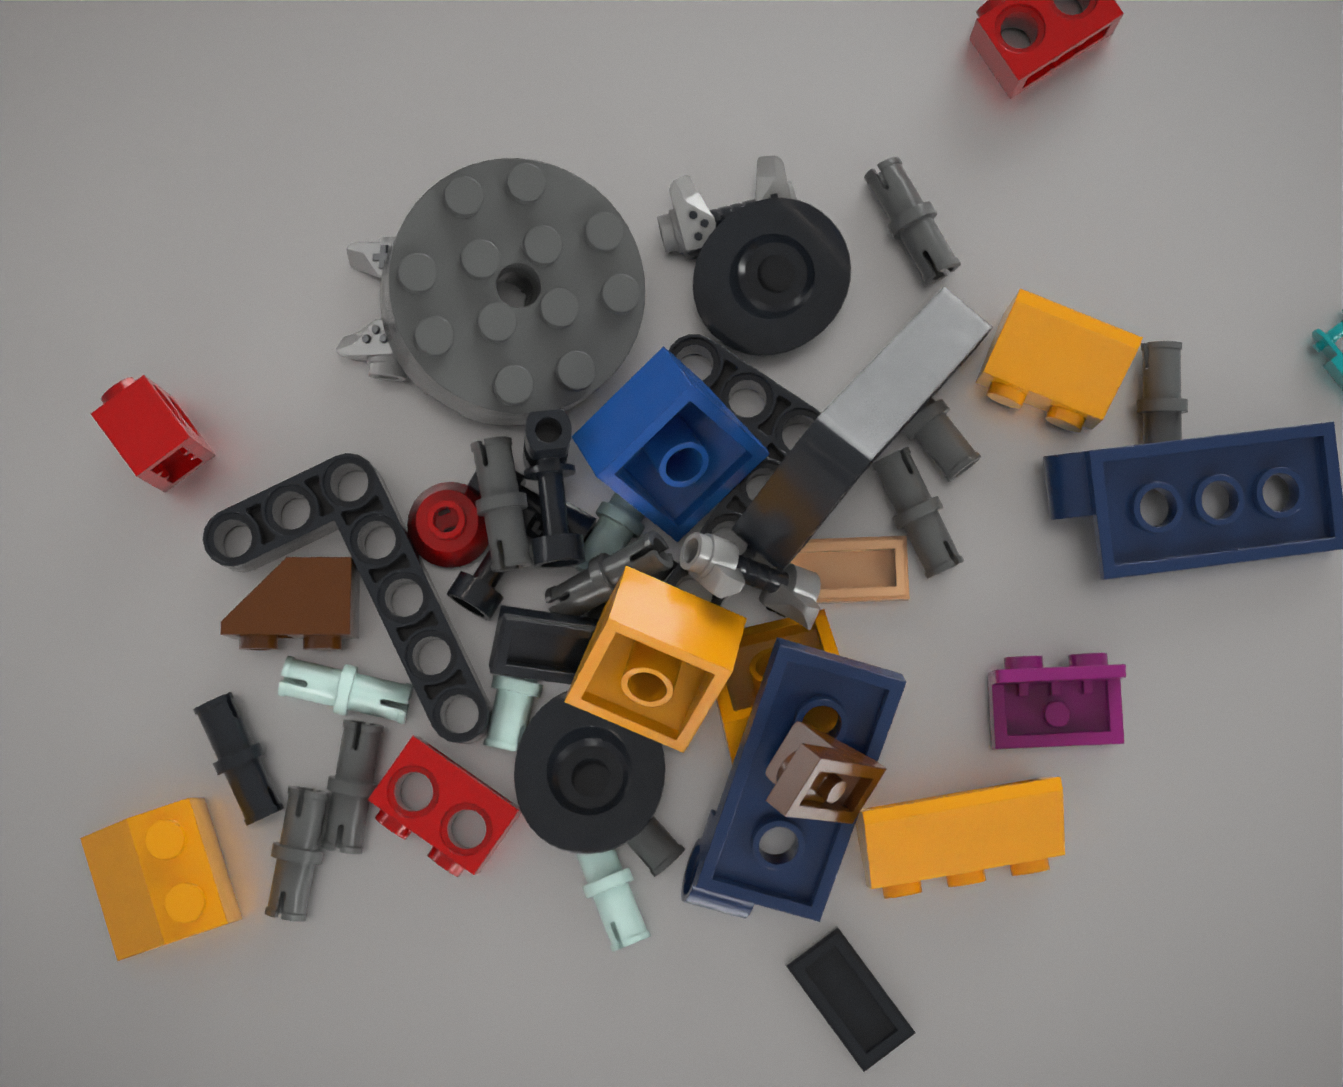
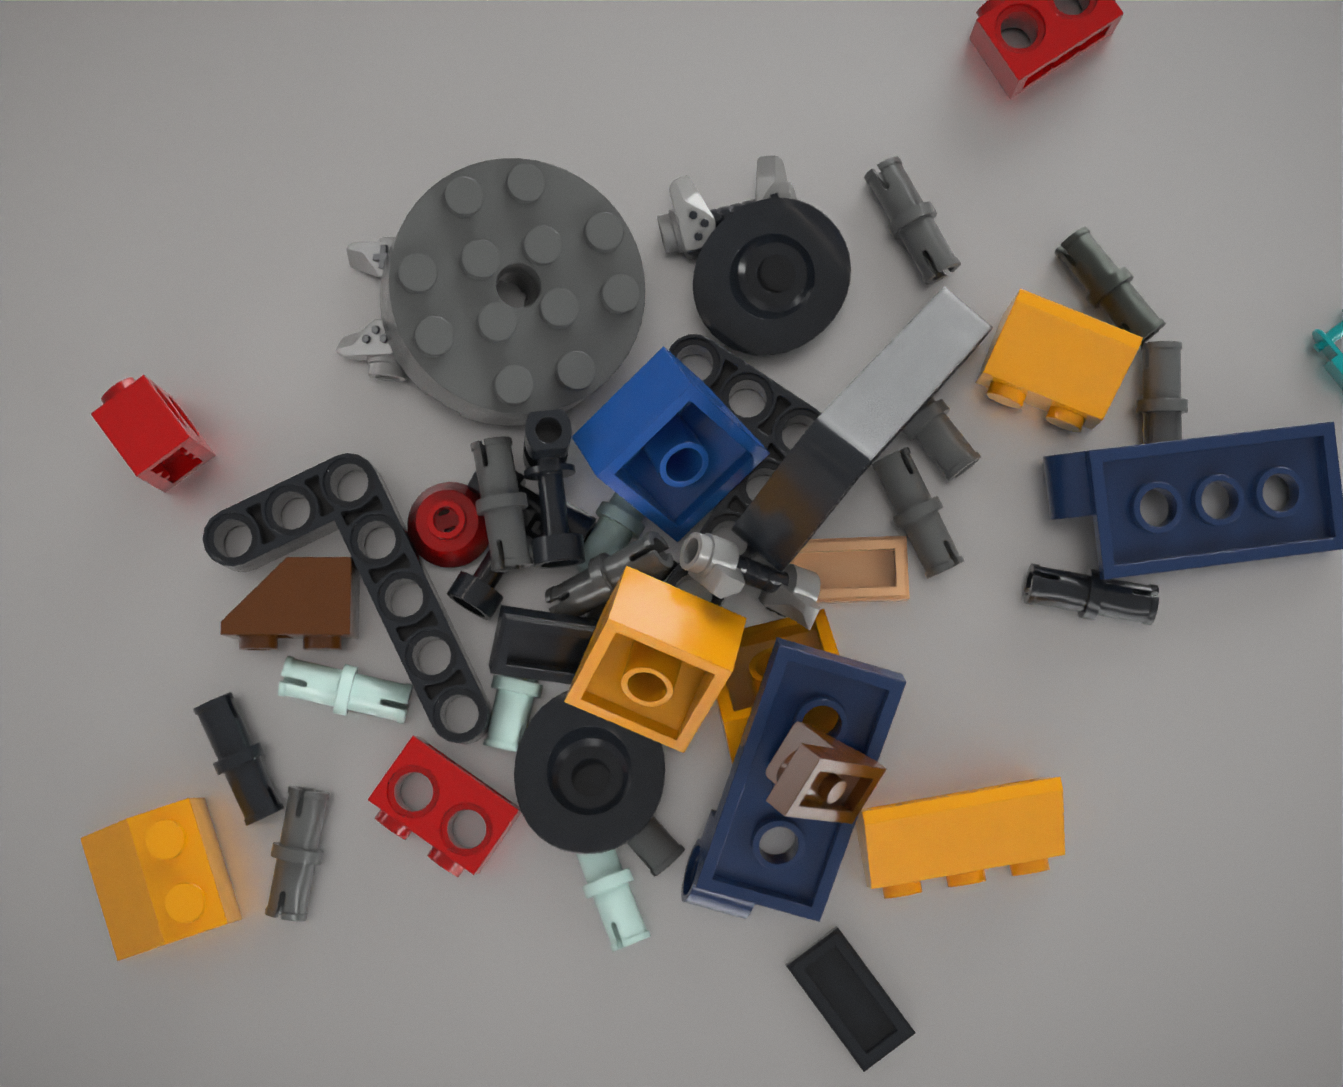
(352, 786): dark grey pin -> none
(1056, 704): magenta bracket -> none
(1090, 594): none -> black pin
(1108, 285): none -> pearl dark grey pin

